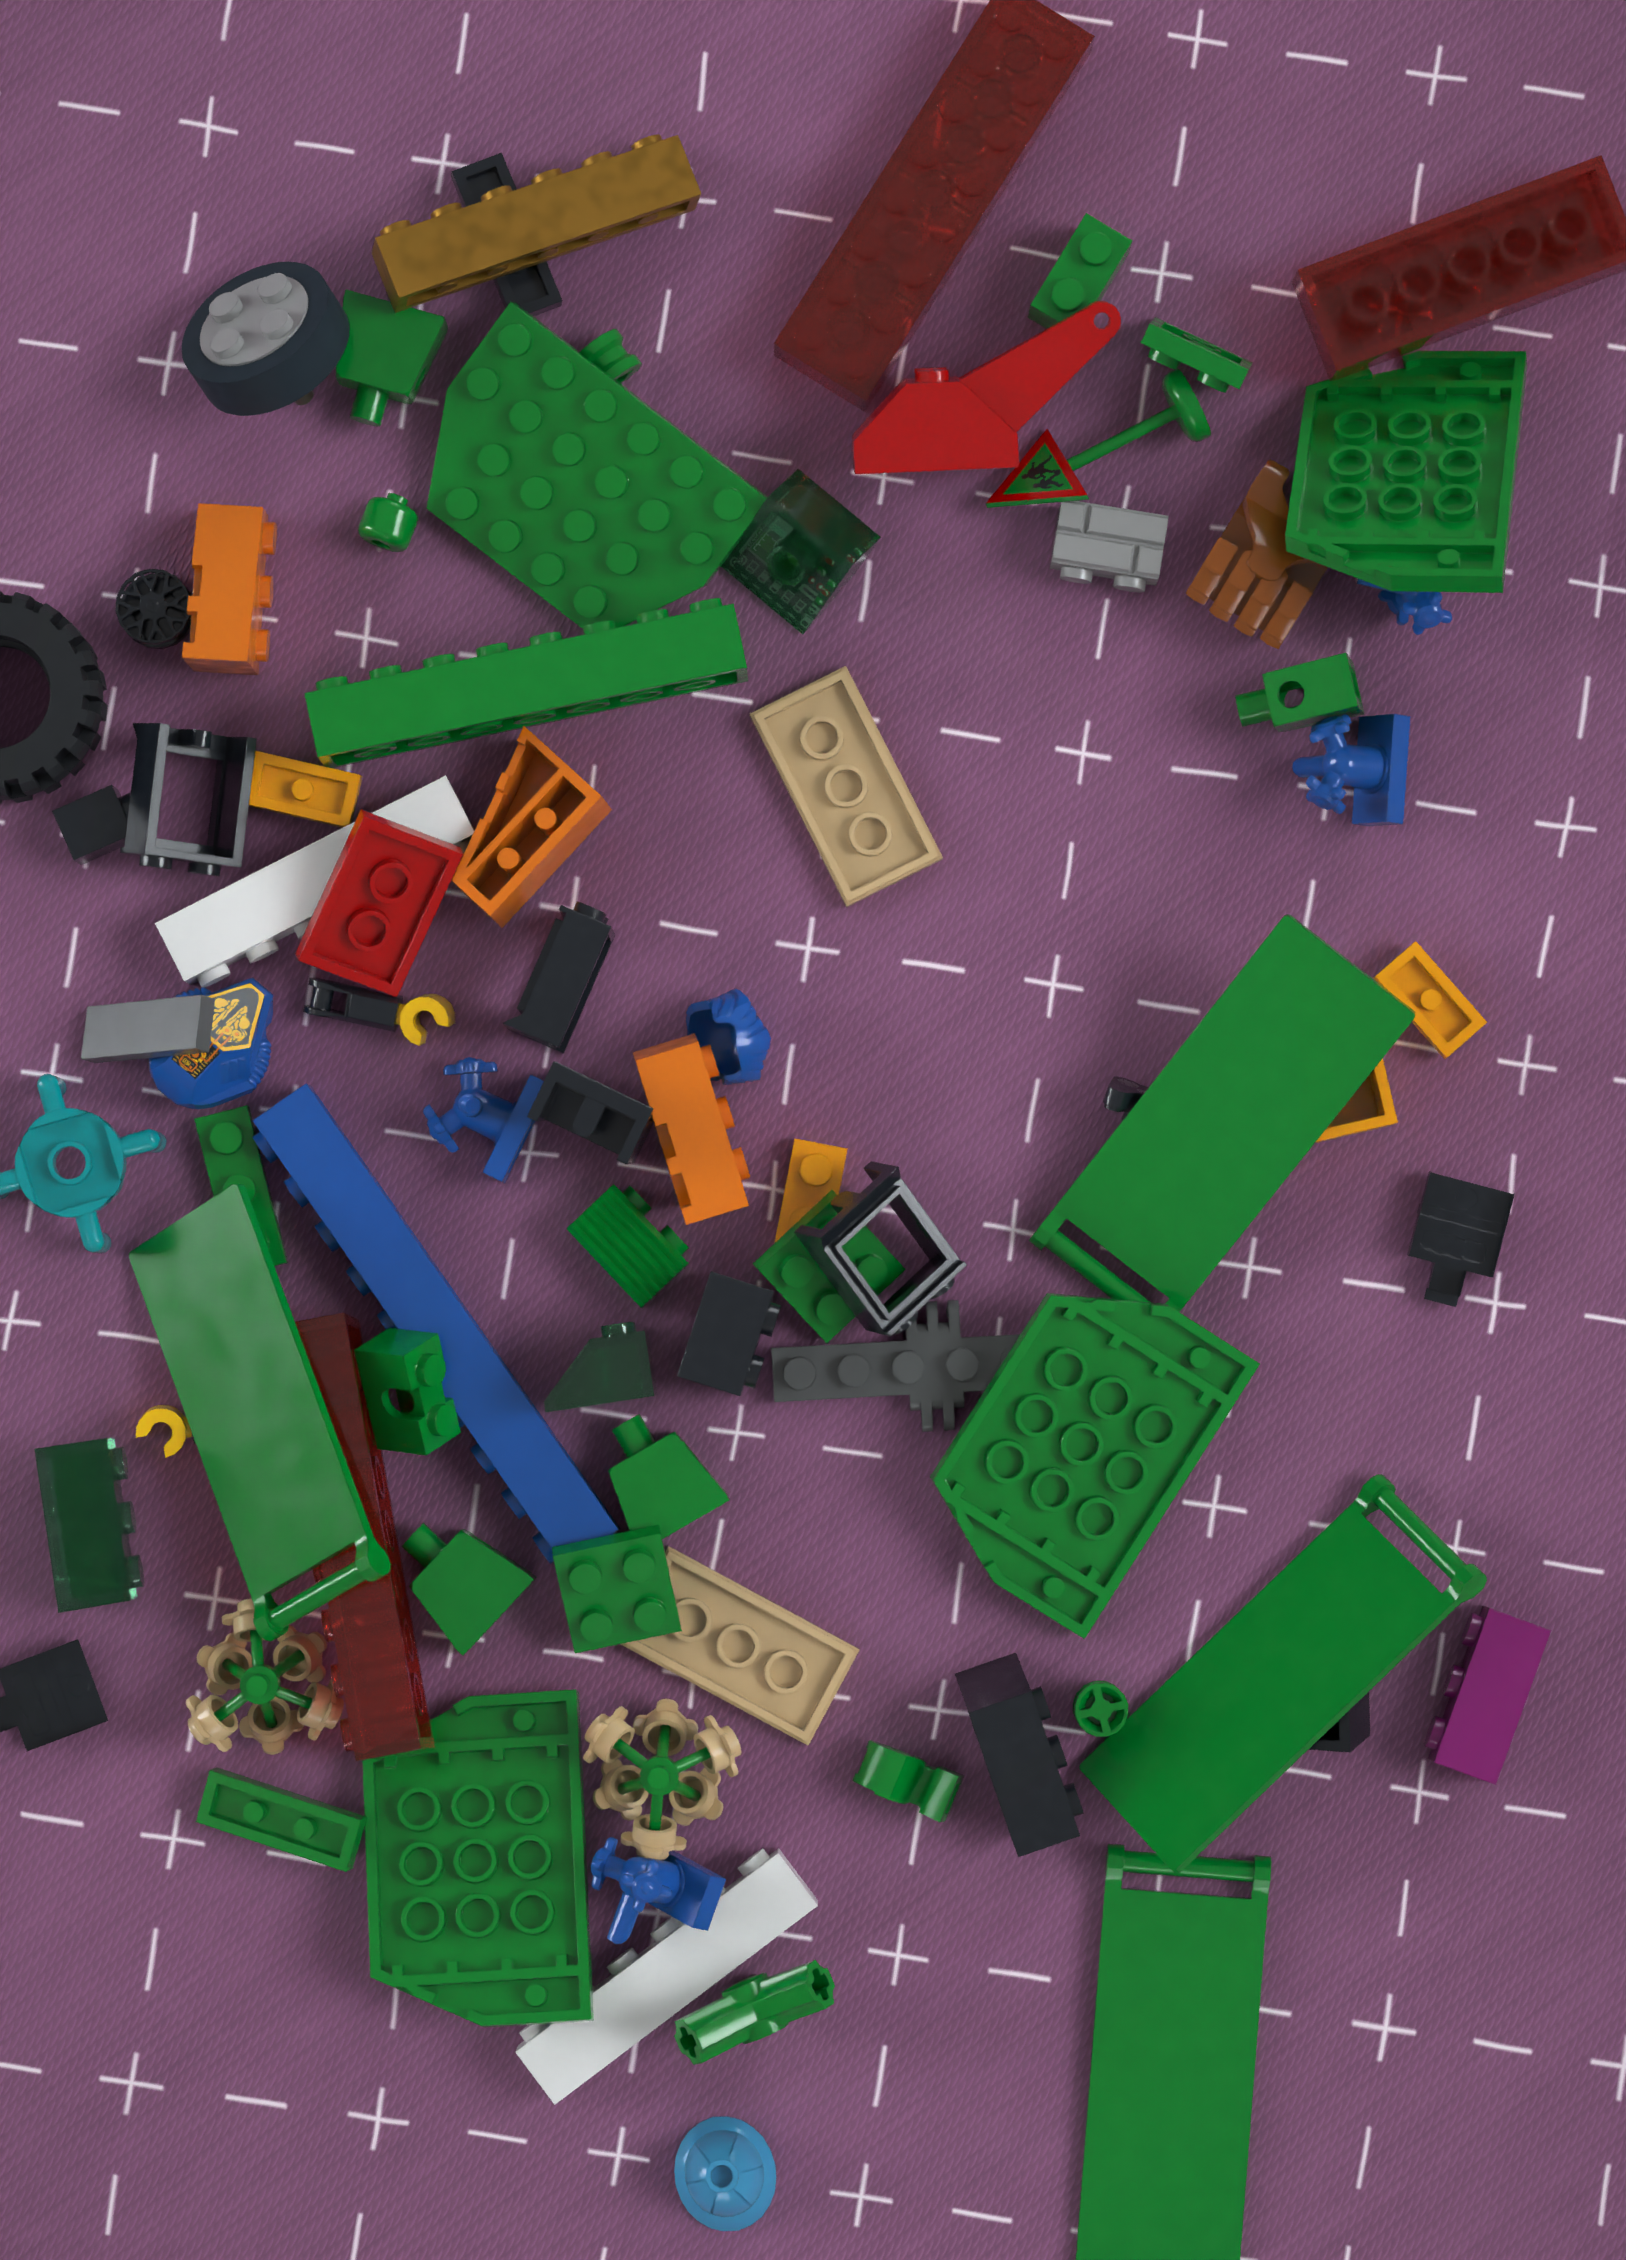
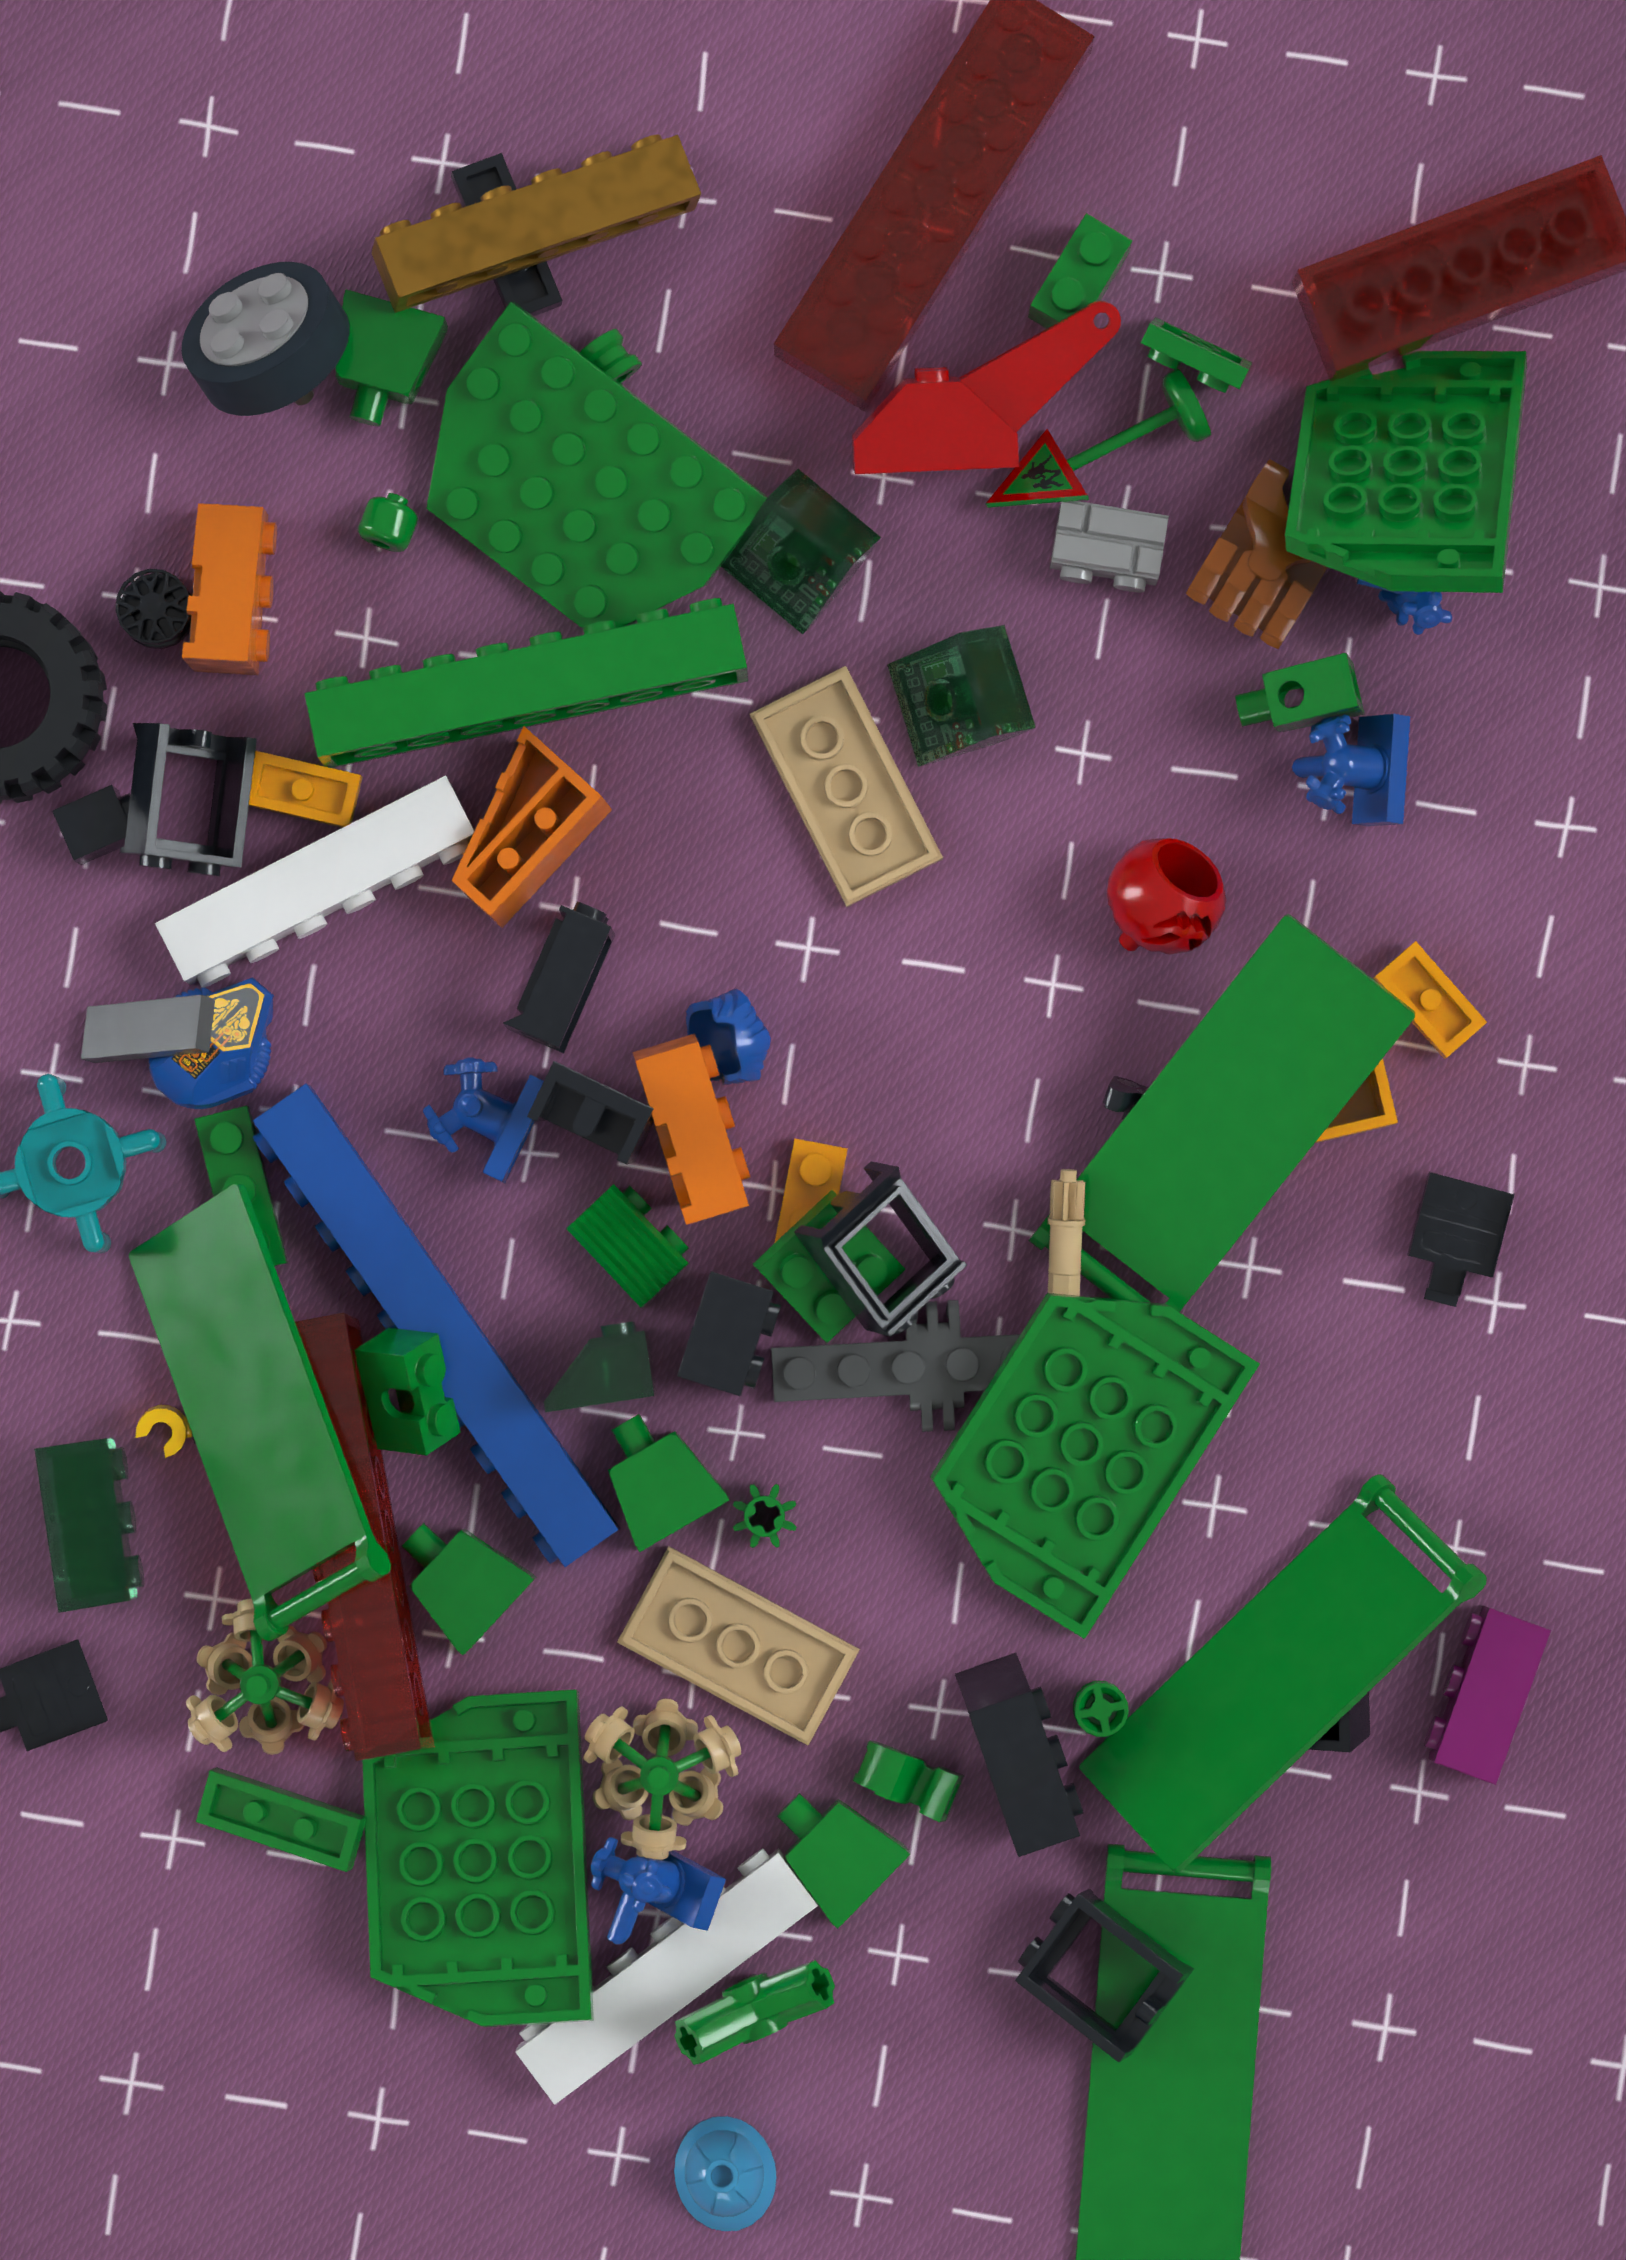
(379, 903): red plate -> none
(379, 1009): black piece -> none
(616, 1589): green plate -> none
(758, 1529): none -> green gear
(839, 1855): none -> green torso
(961, 695): none -> clear green slope
(1043, 1956): none -> black window
(1066, 1224): none -> tan piece
(1165, 896): none -> red piece

